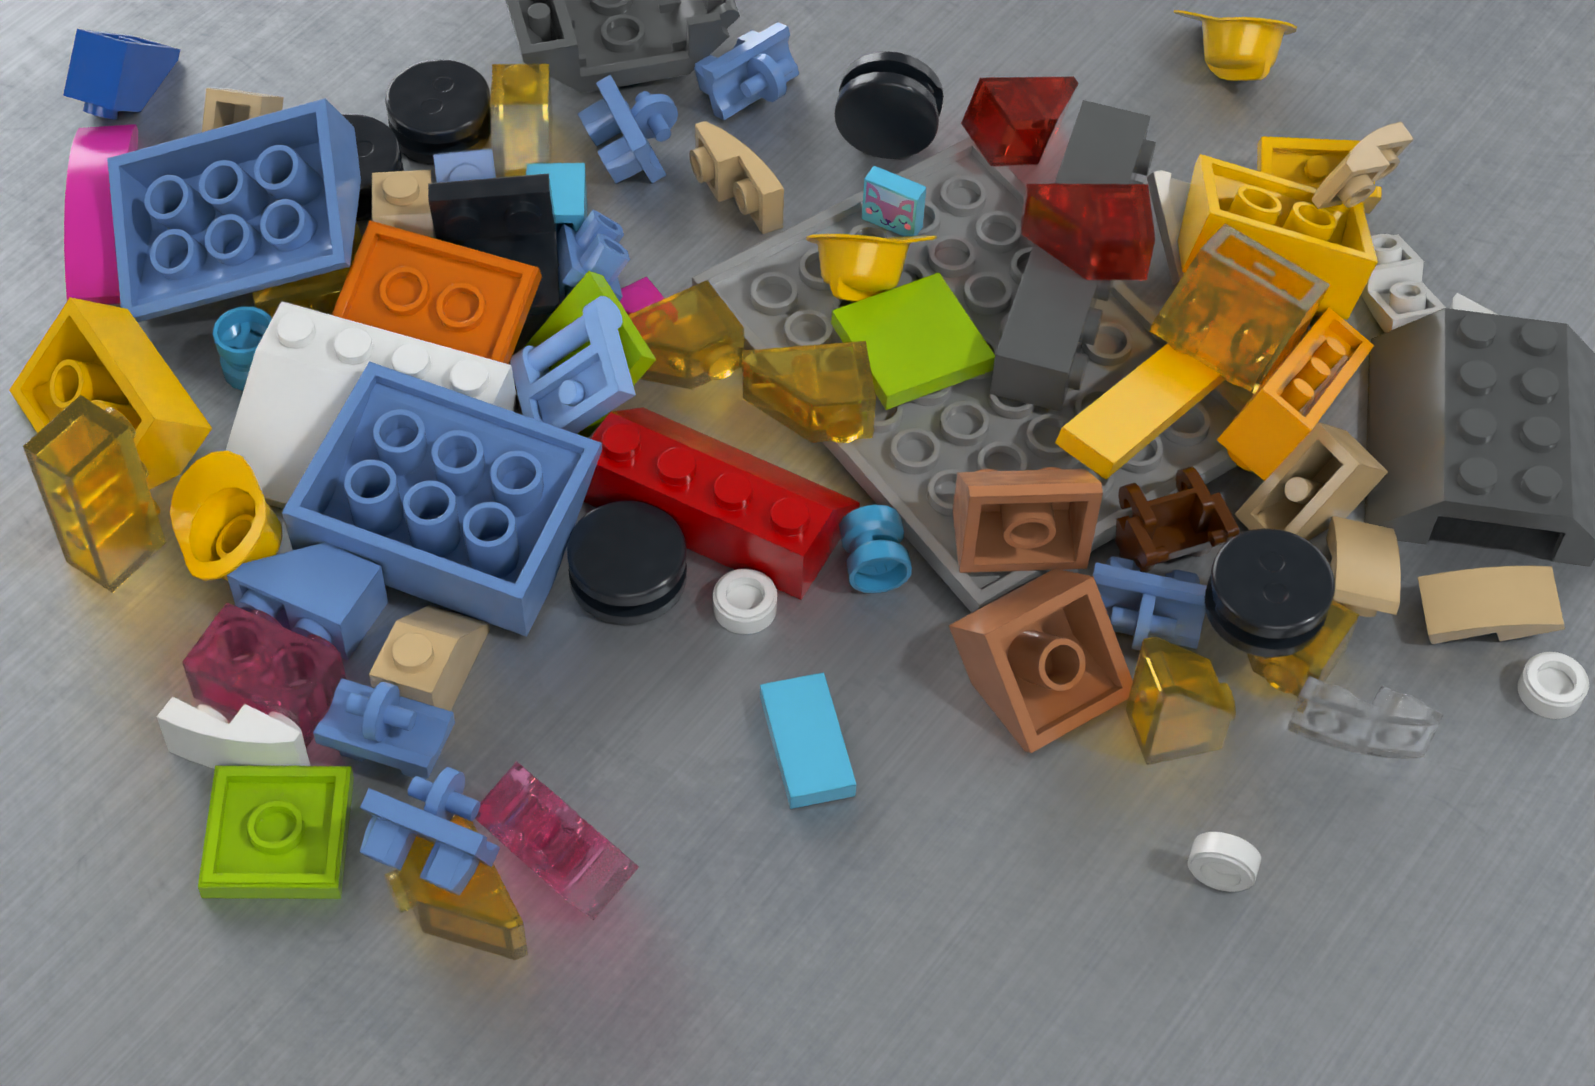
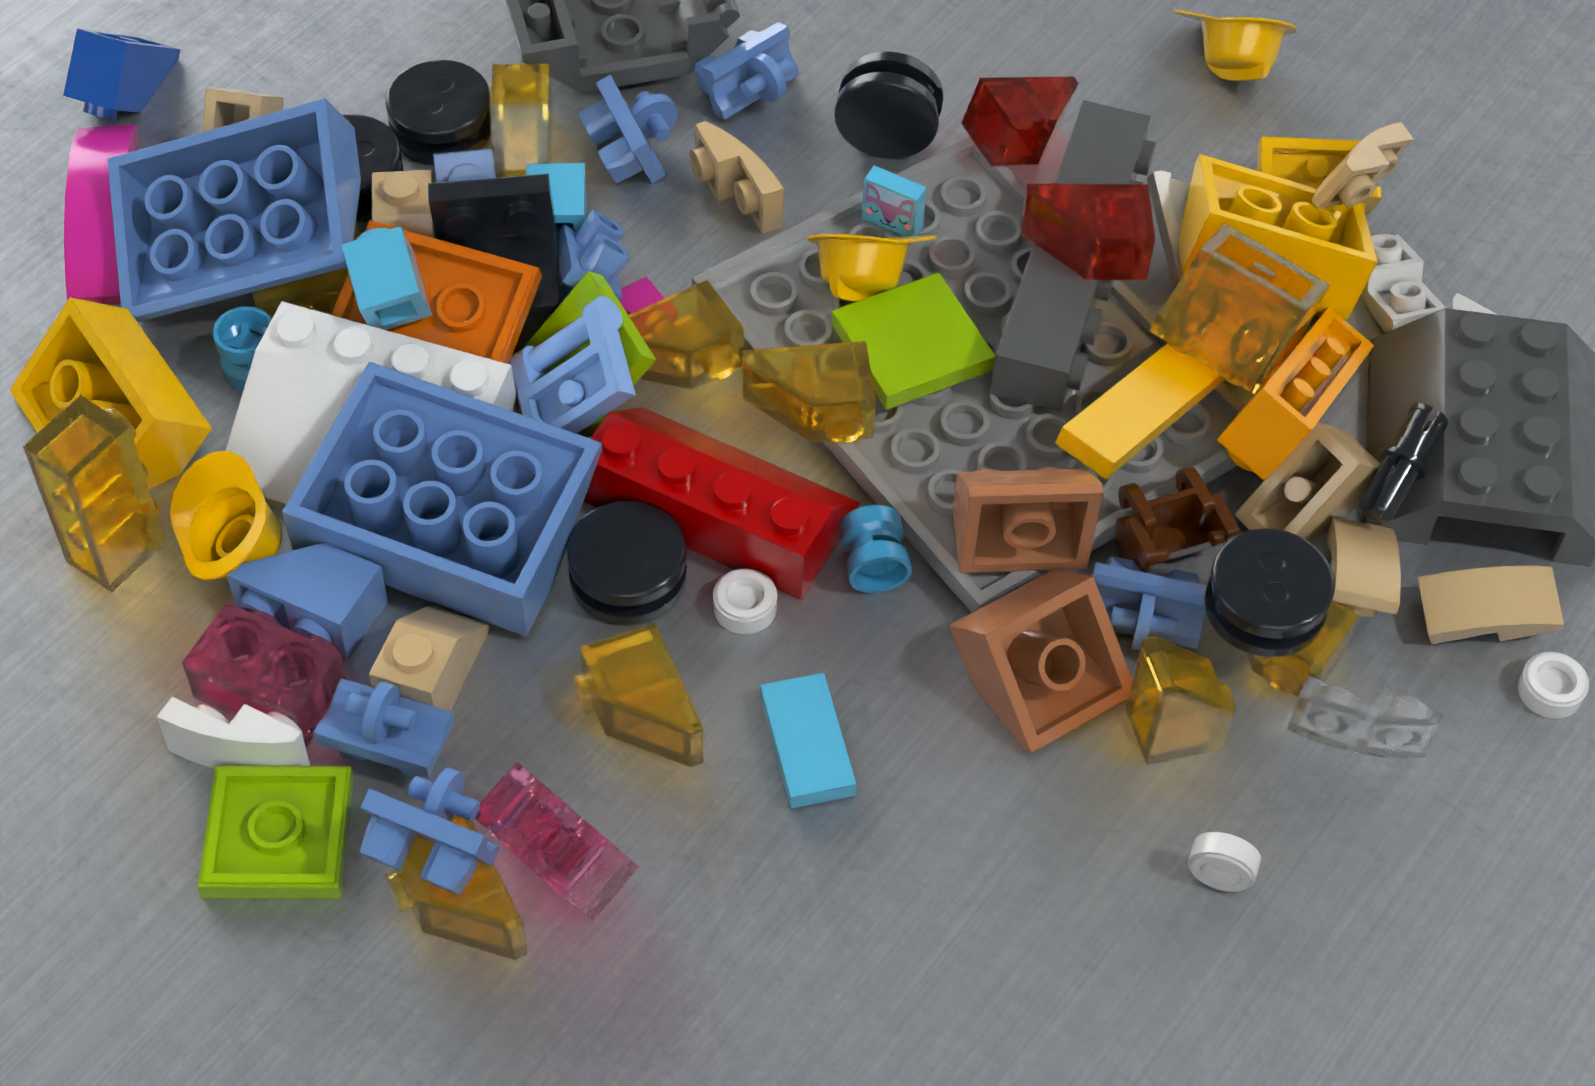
(386, 278): none -> medium azure brick
(640, 695): none -> clear yellow slope
(1402, 463): none -> black axle

